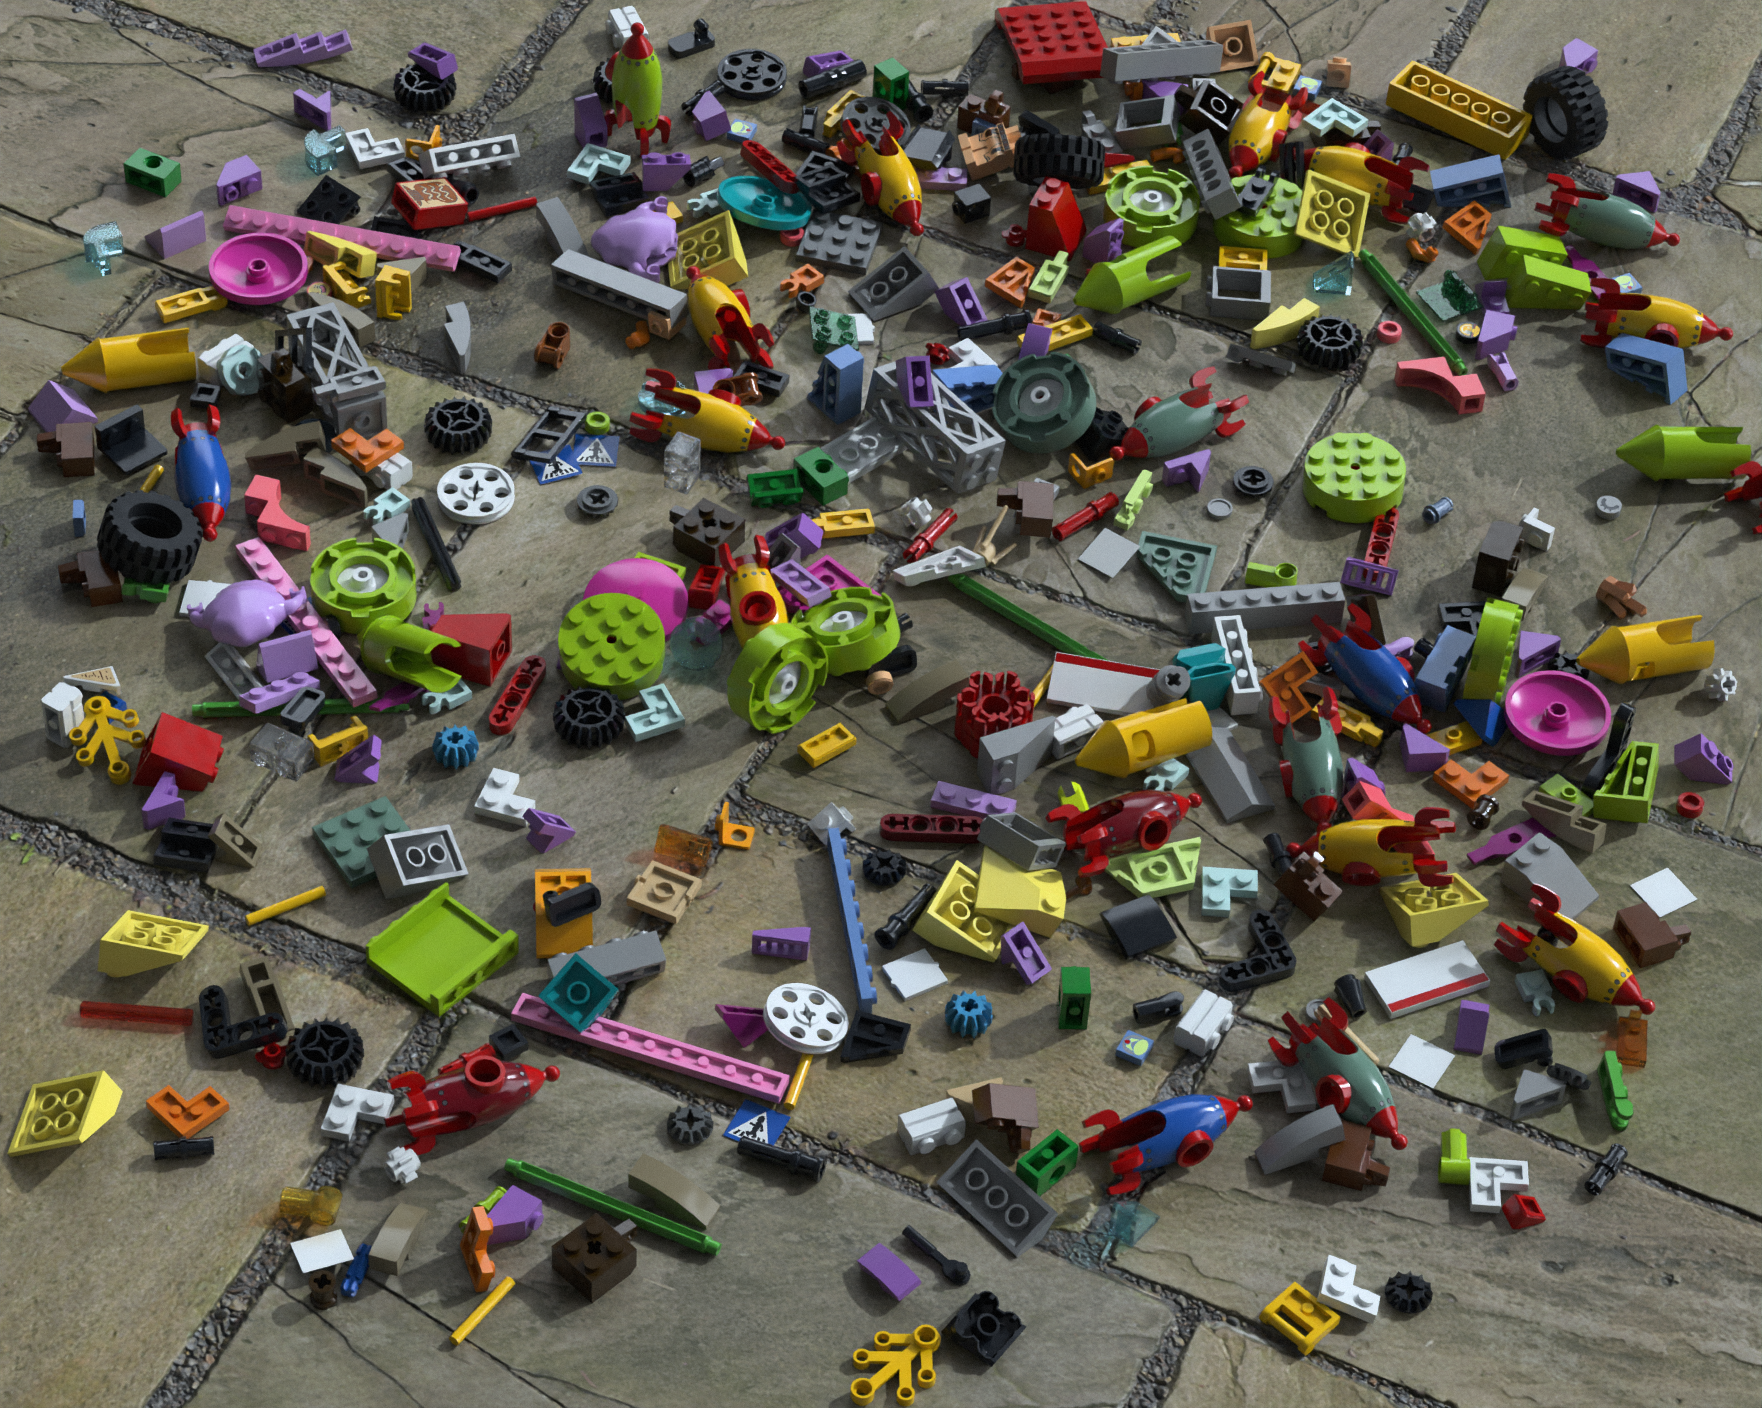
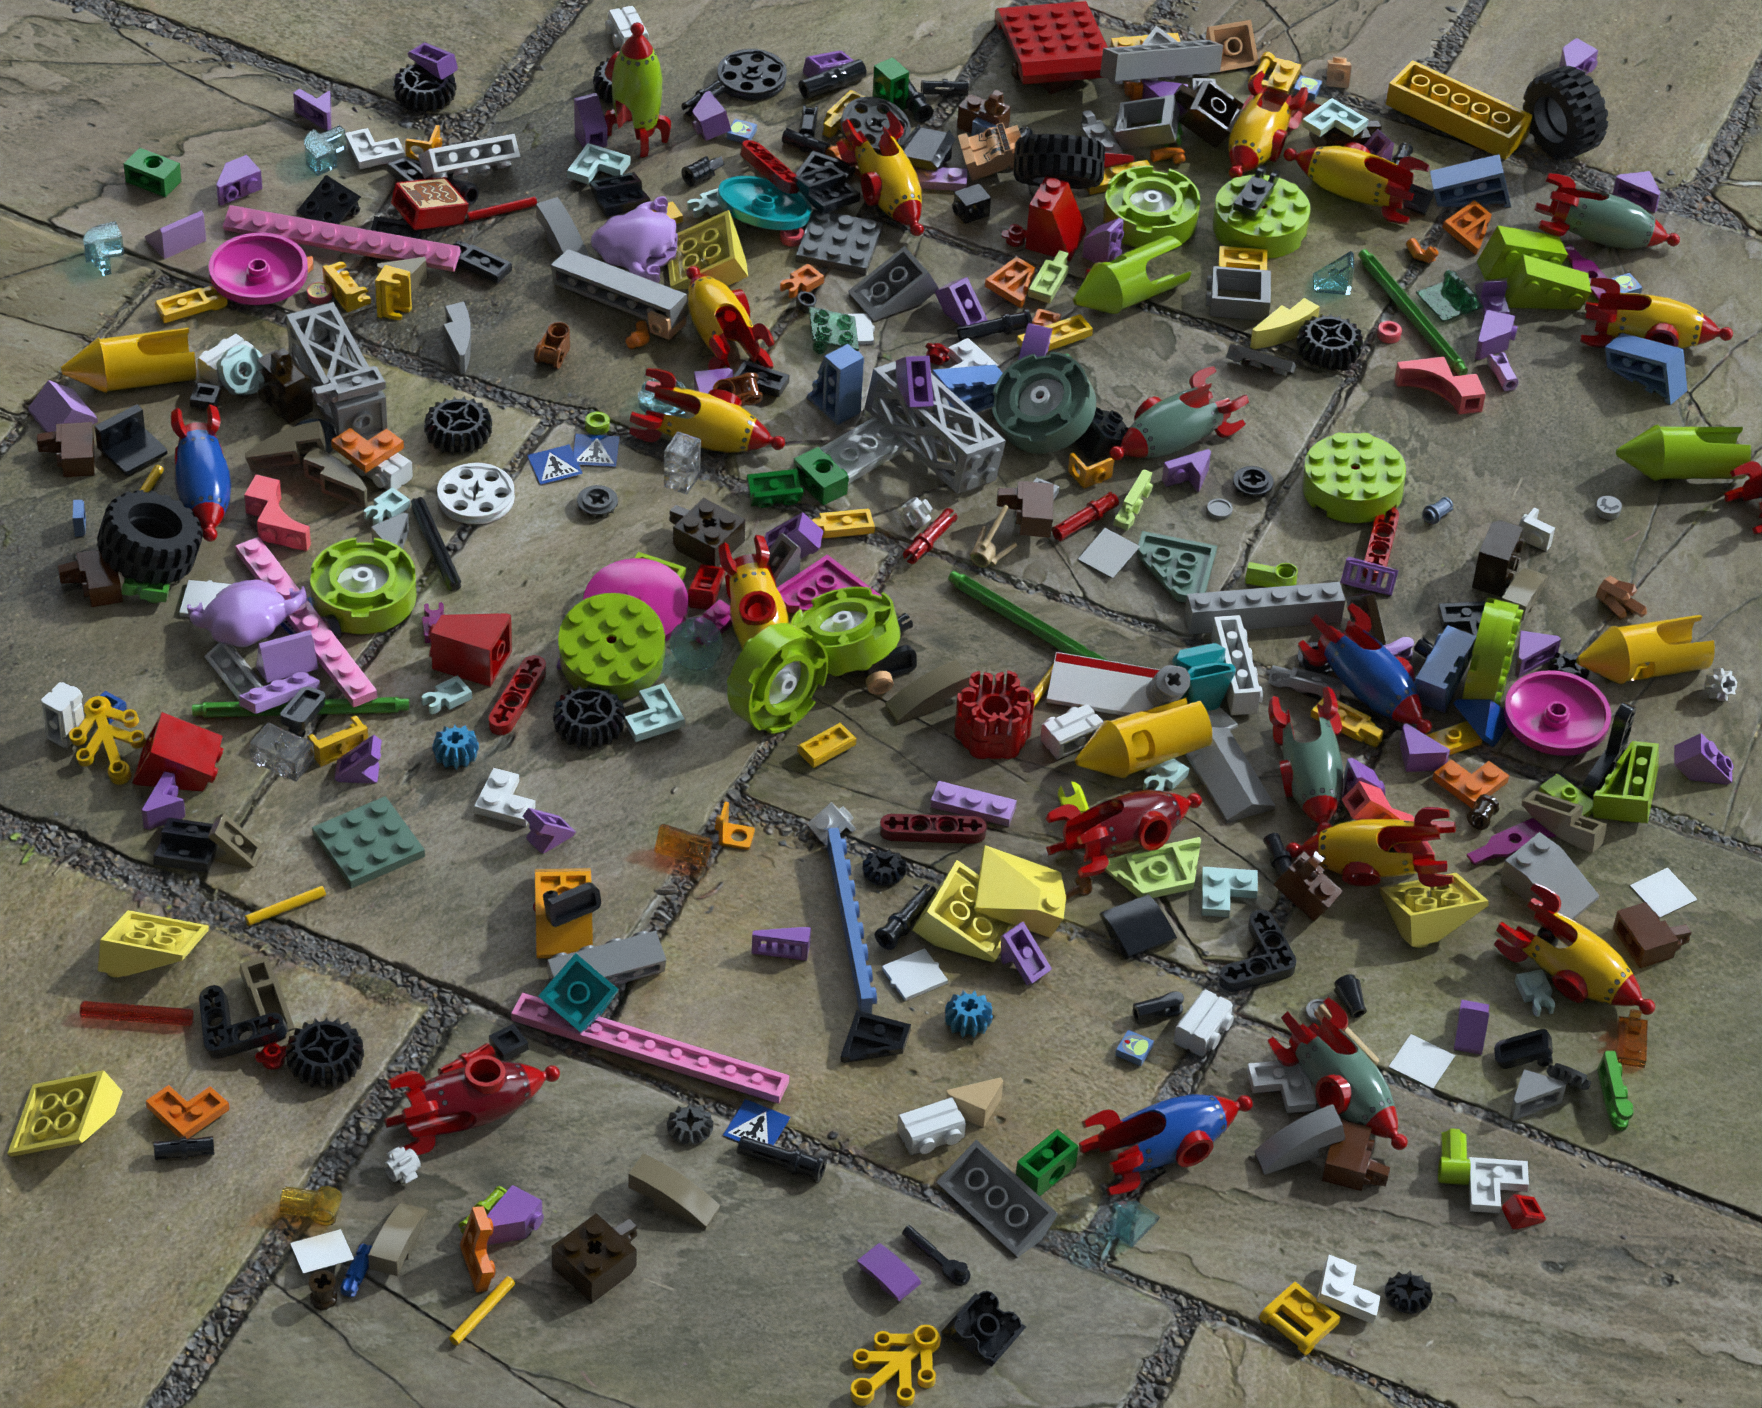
(95, 680): tile -> none
(296, 51): lavender slope -> none
(307, 359): black window -> none
(330, 250): light yellow slope -> none
(353, 1104): white plate -> none
(358, 323): dark tan slope -> none
(397, 695): magenta piece -> none
(404, 653): lime piece -> none
(416, 860): light grey slope -> none
(440, 951): lime panel -> none
(562, 439): black window -> none
(613, 1206): bright green piece -> none
(663, 171): medium lavender slope -> none
(663, 892): tan plate -> none
(692, 42): black piece -> none
(744, 1022): magenta slope -> none
(798, 1080): yellow bar -> none
(800, 583): lavender plate -> none
(813, 1015): white wedge -> none
(939, 565): white wing -> none
(1009, 1110): hinge -> none
(1014, 754): light grey slope -> none
(1021, 841): light grey window -> none
(1036, 124): black piece -> none
(1074, 997): green brick -> none
(1117, 337): black pin -> none
(1210, 175): light grey brick -> none
(1284, 684): orange plate -> none
(1287, 164): black tile -> none
(1332, 213): light yellow slope -> none
(1421, 227): white gear -> none
(1426, 979): white tile -> none
(1467, 332): tile -> none
(1606, 1169): black pin -> none
(1690, 805): red tile -> none

